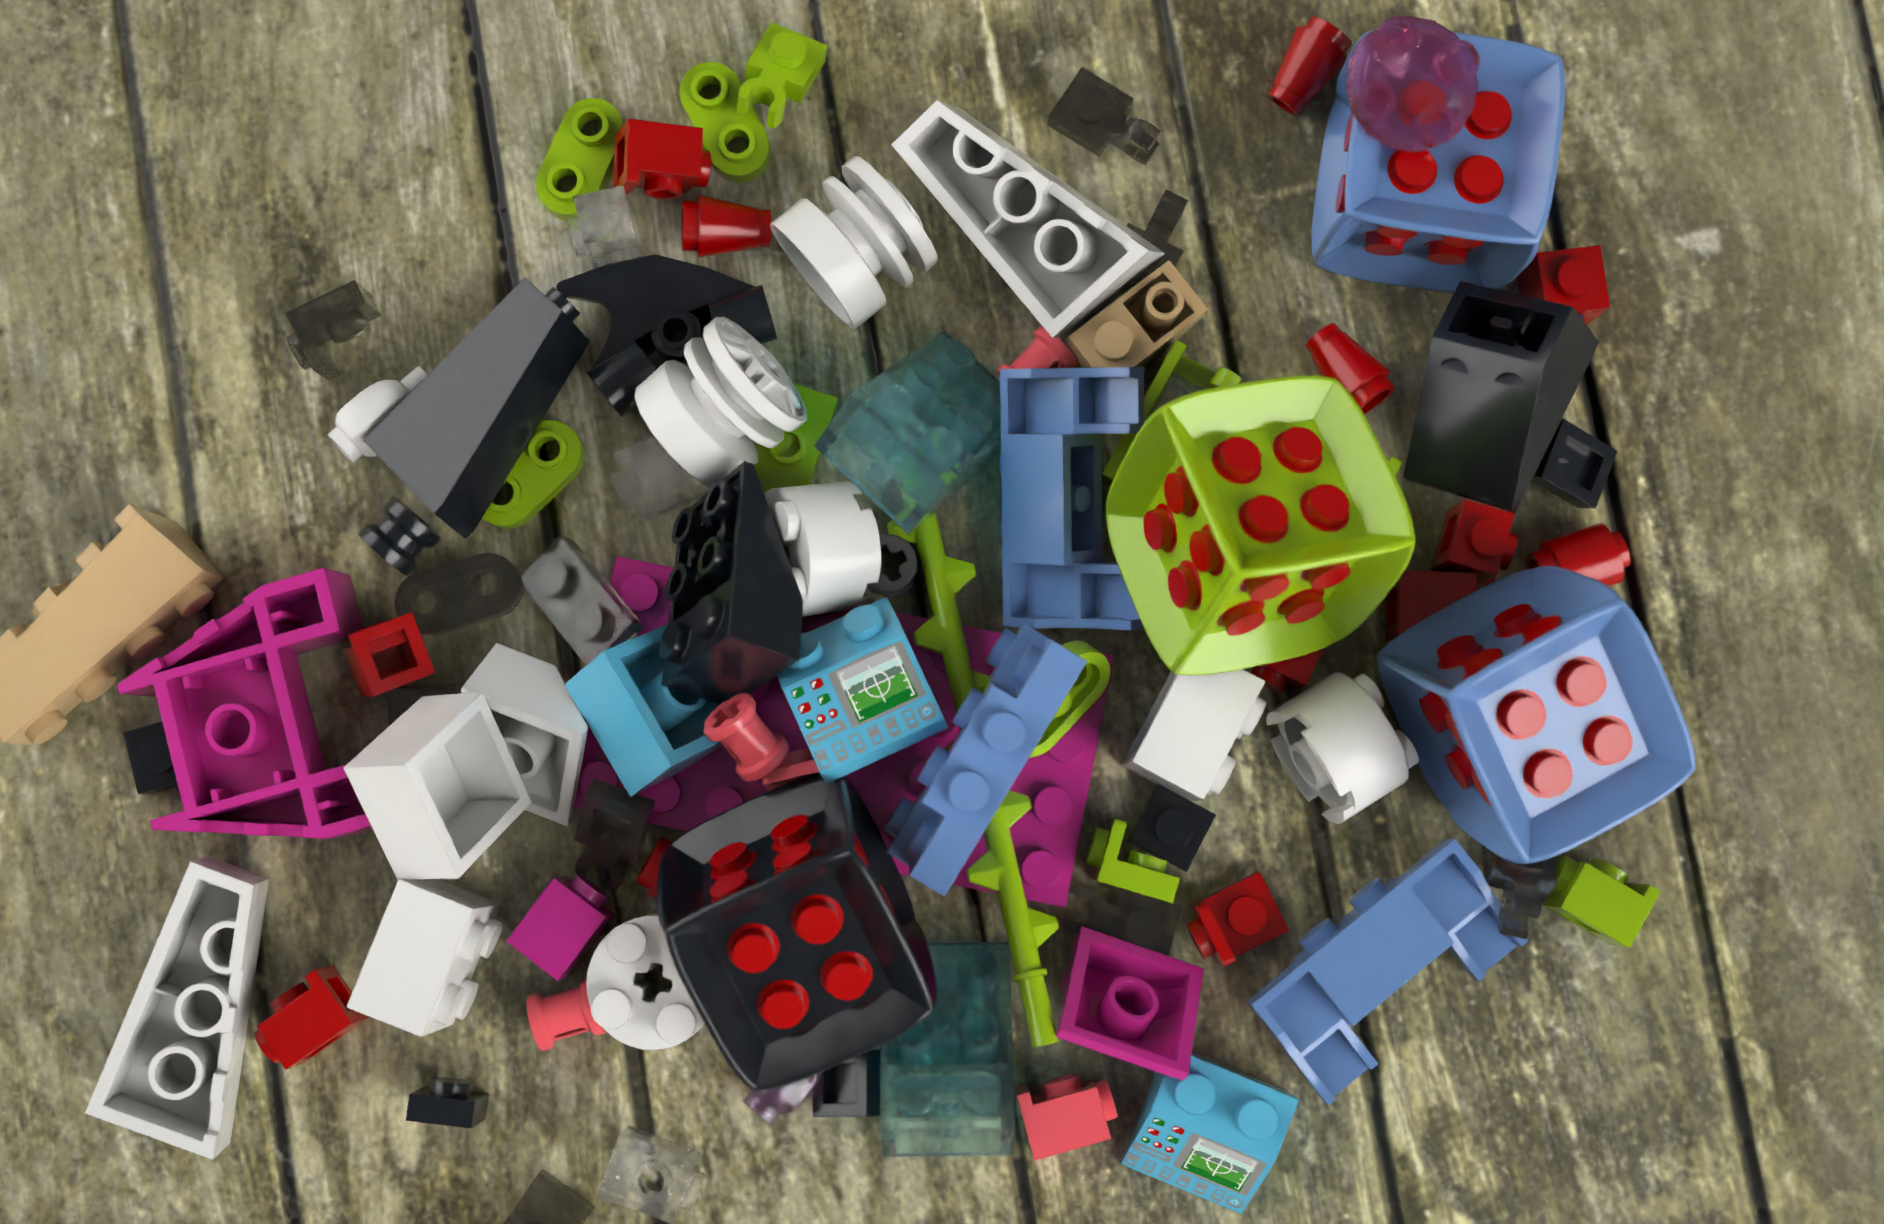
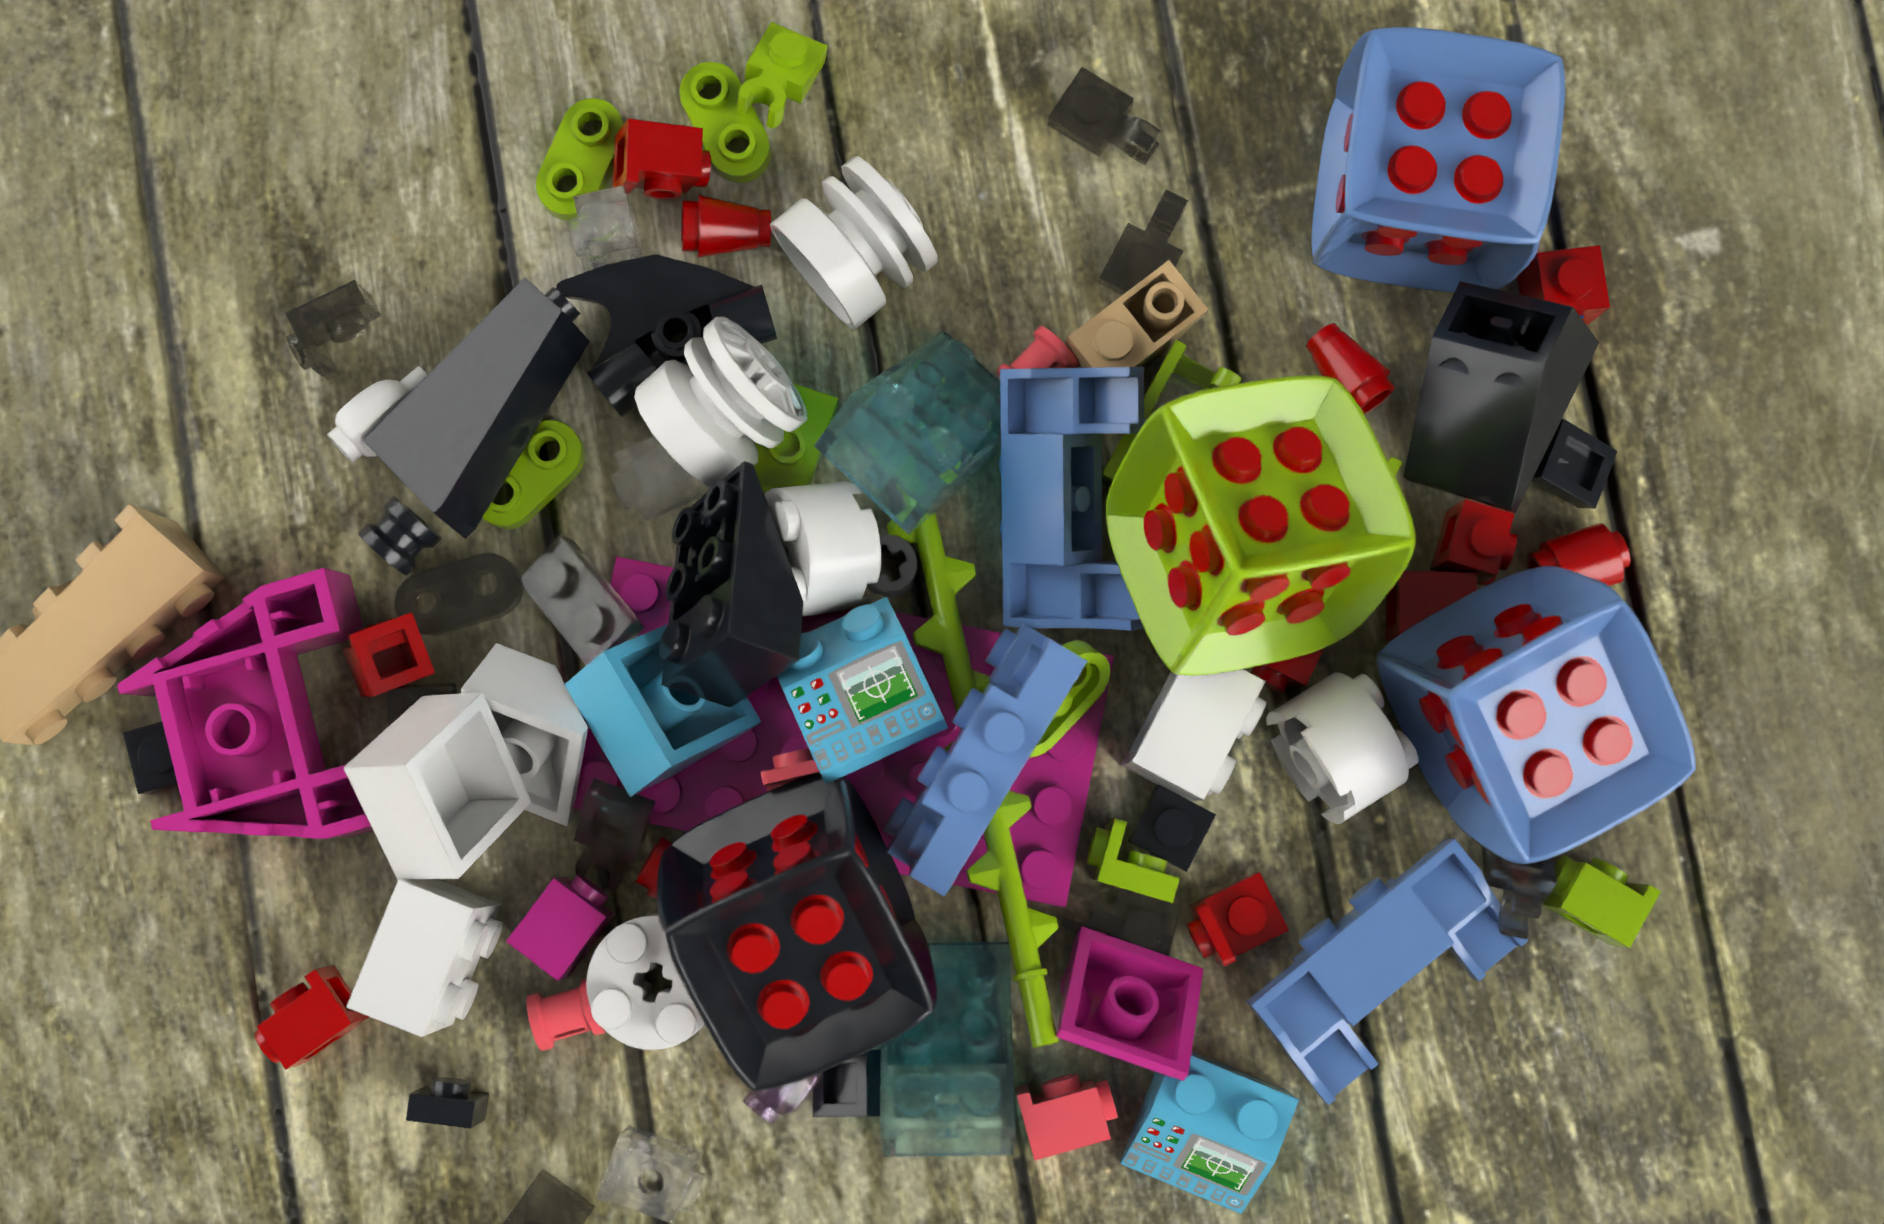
(188, 1021): white wedge -> none
(746, 737): coral bush -> none
(1031, 226): white wedge -> none
(1309, 64): red cone -> none
(1412, 83): clear pink dish -> none

